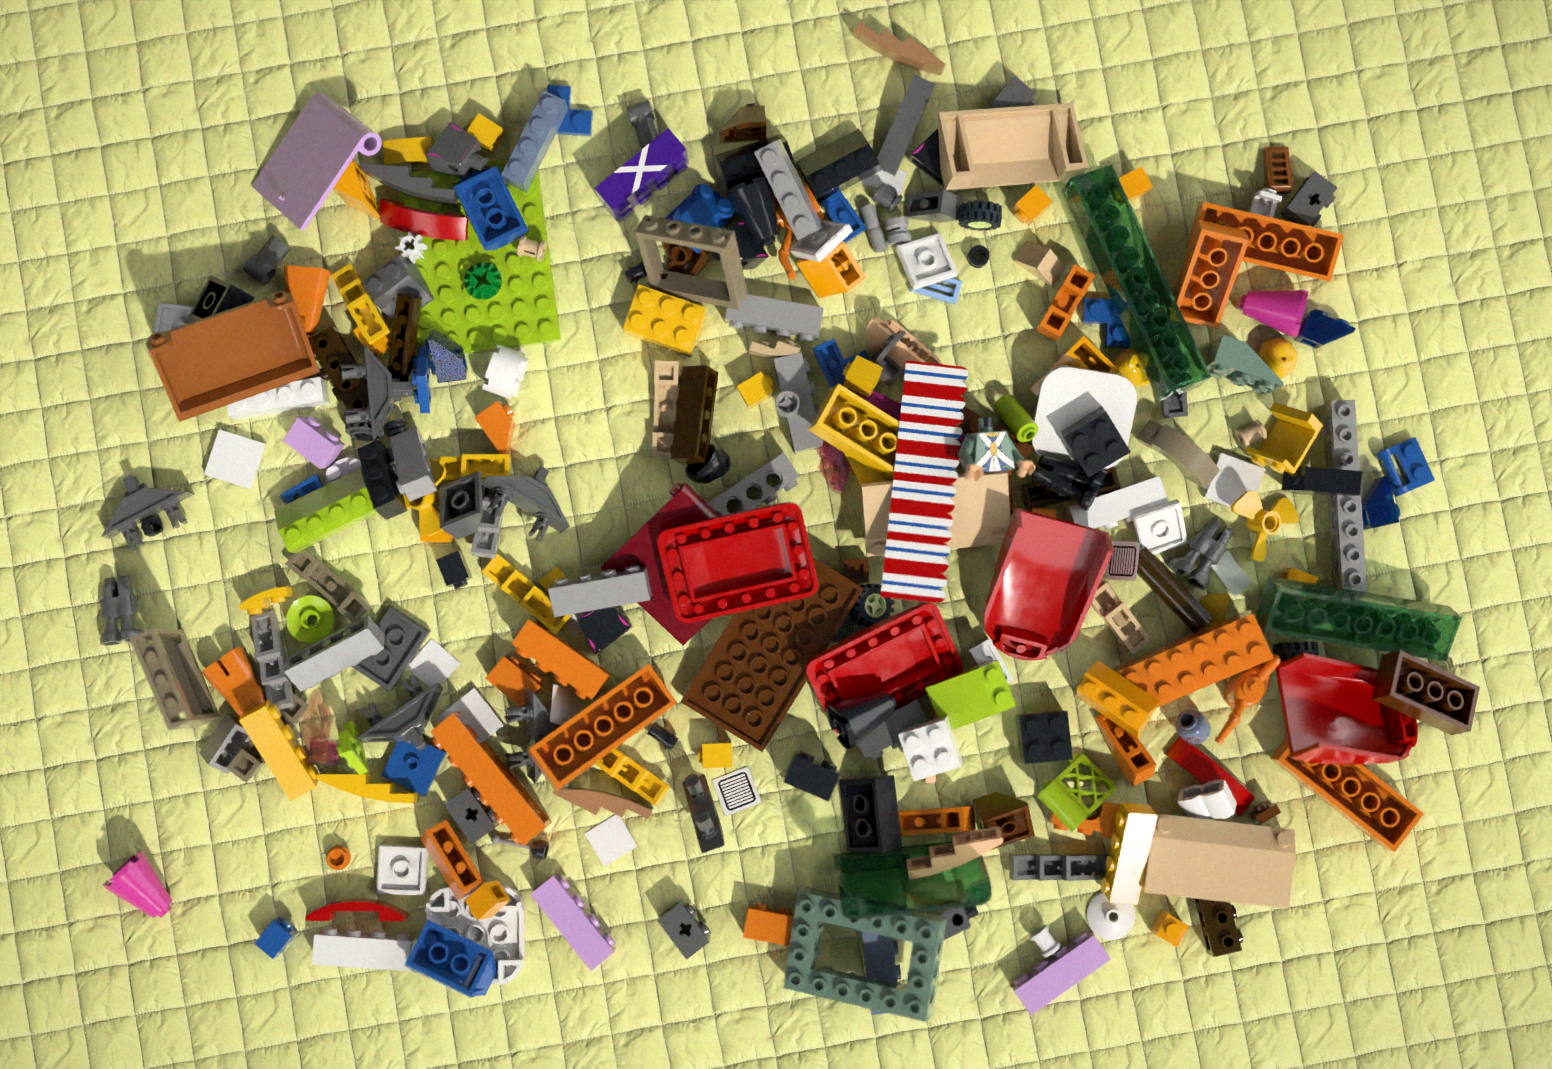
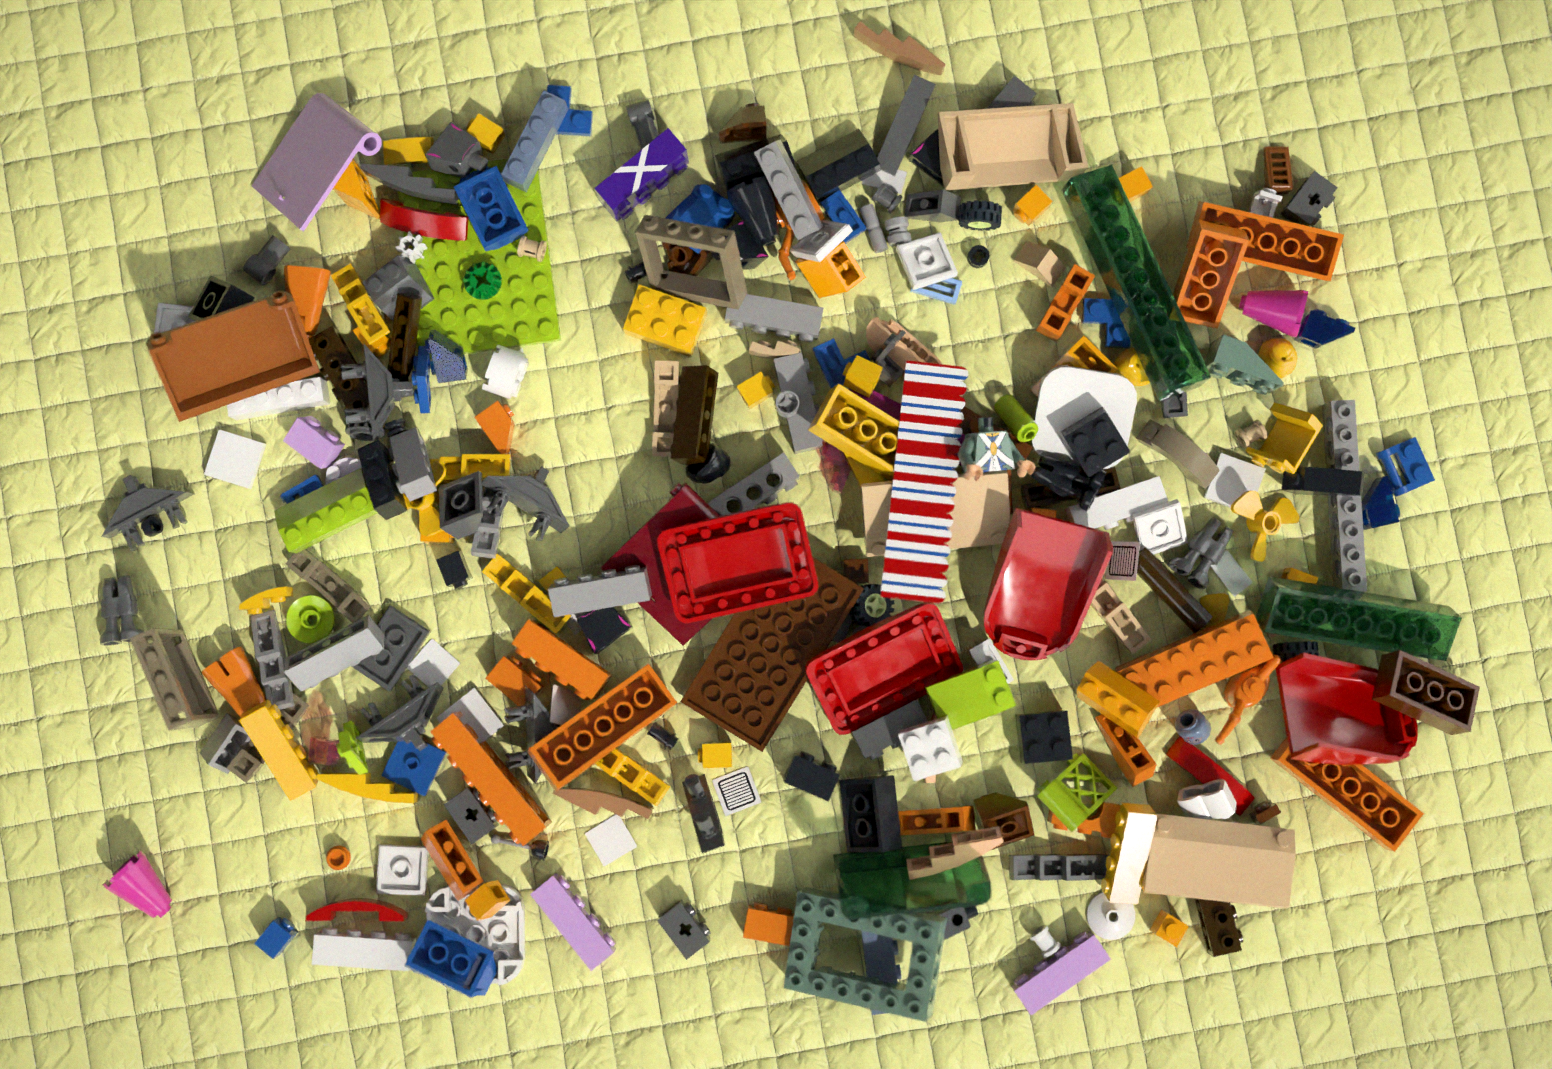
(859, 716): black cone -> none

